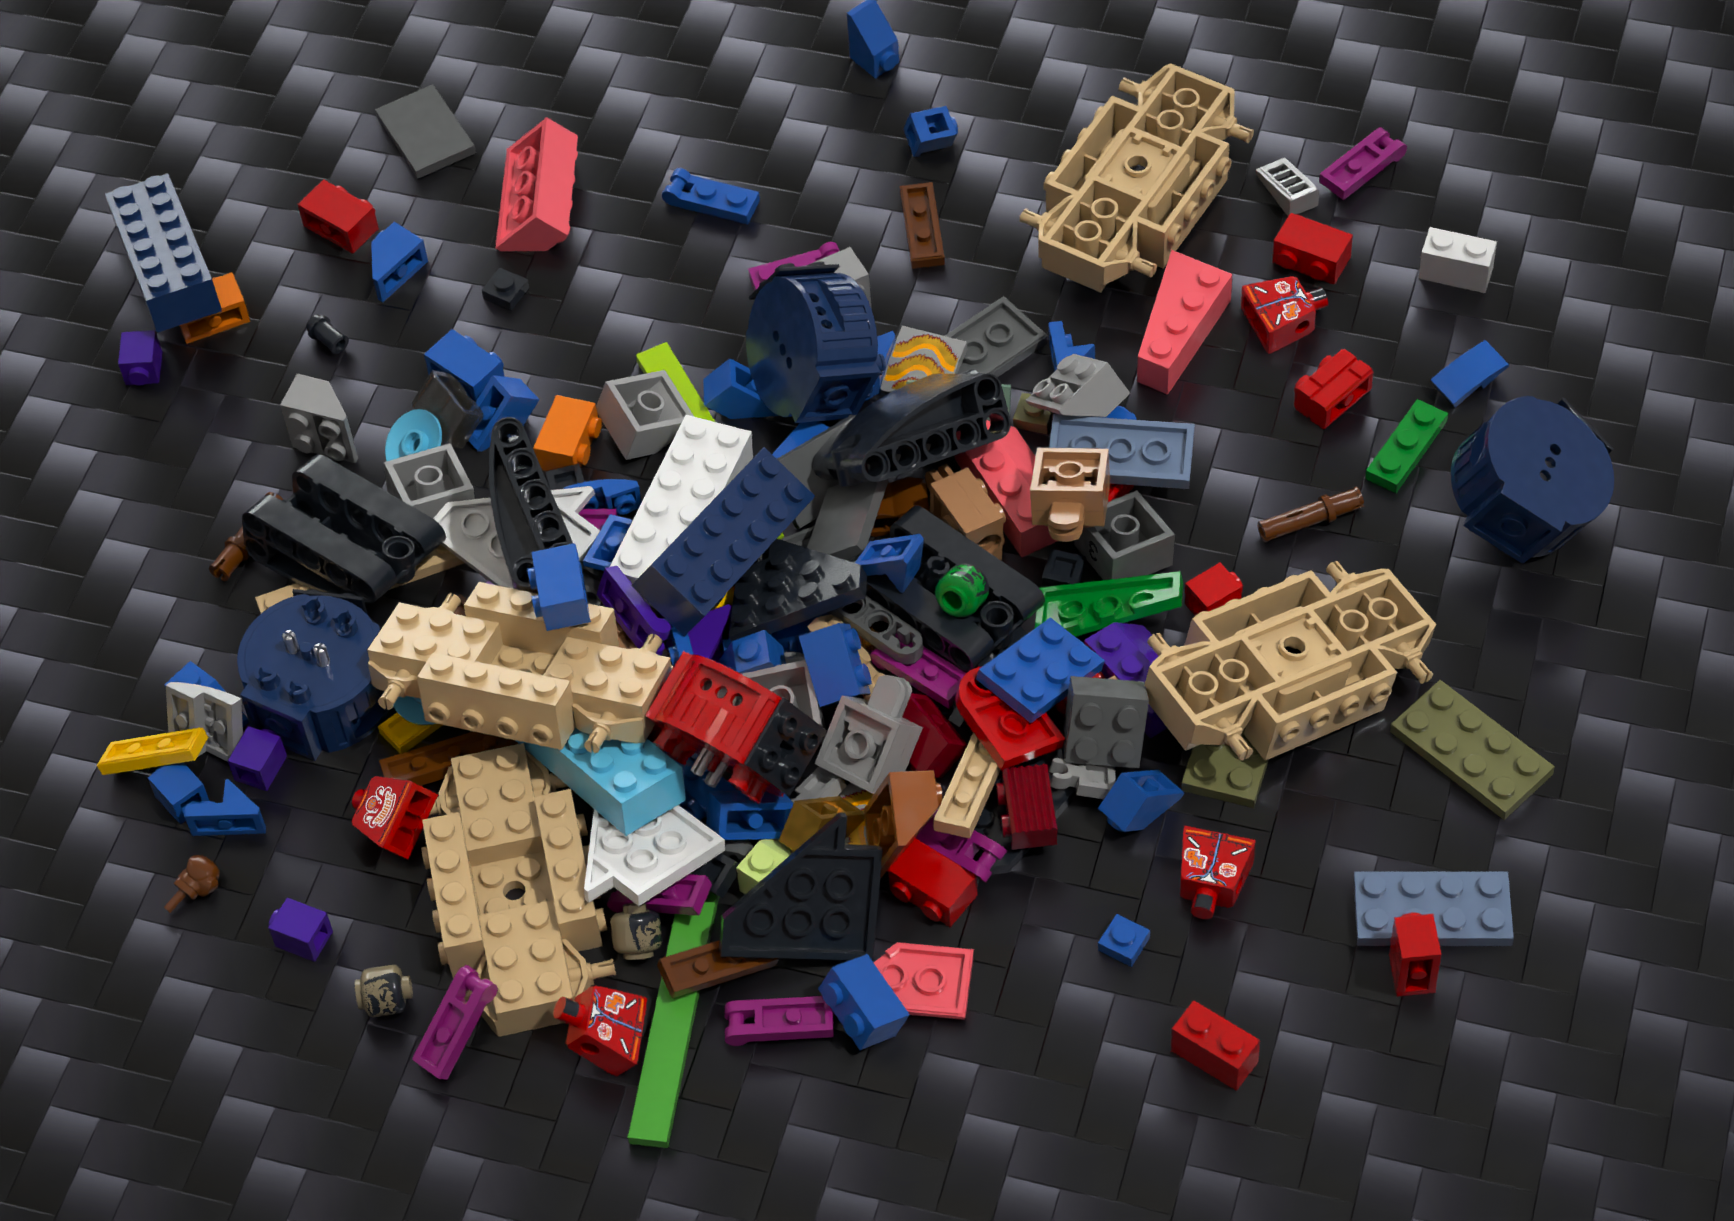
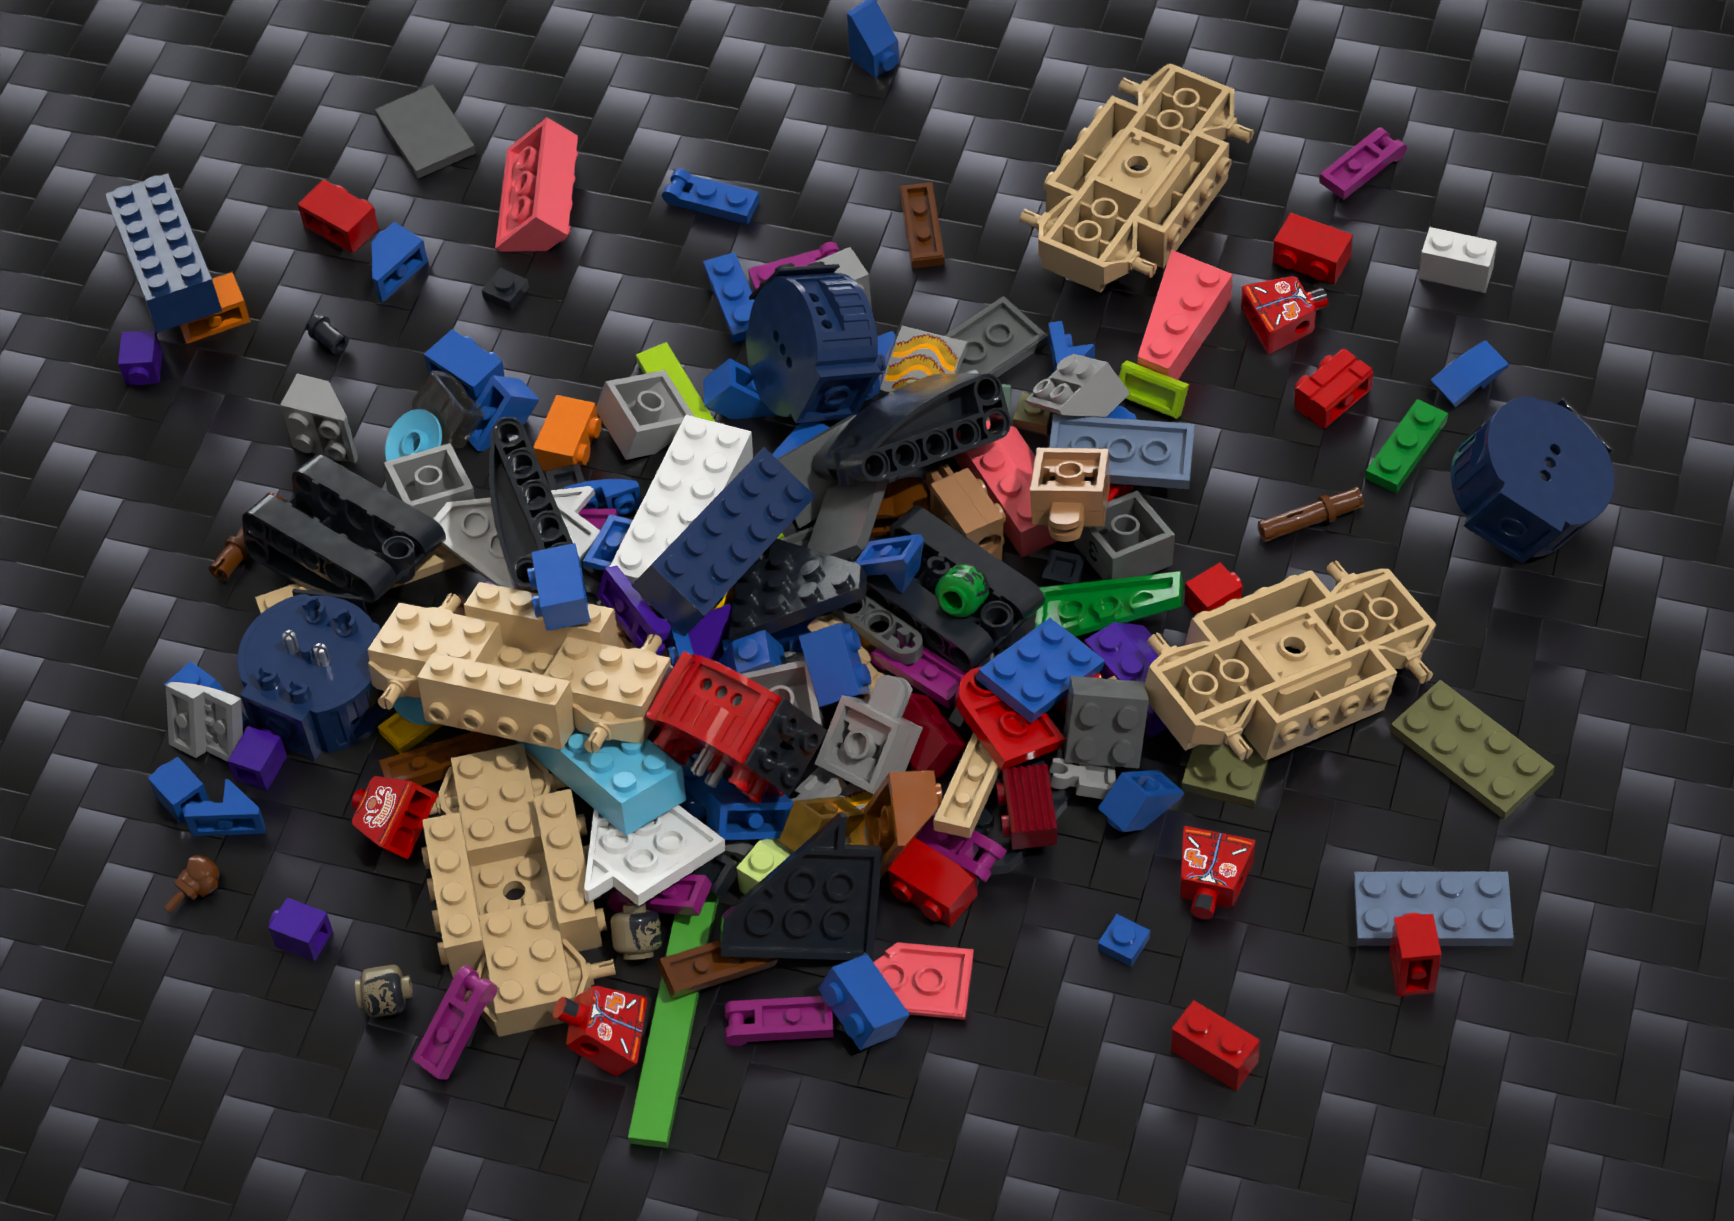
(152, 751): yellow tile -> none
(730, 292): none -> blue plate
(934, 121): blue brick -> none
(1153, 389): none -> lime tile
(1290, 203): light grey slope -> none

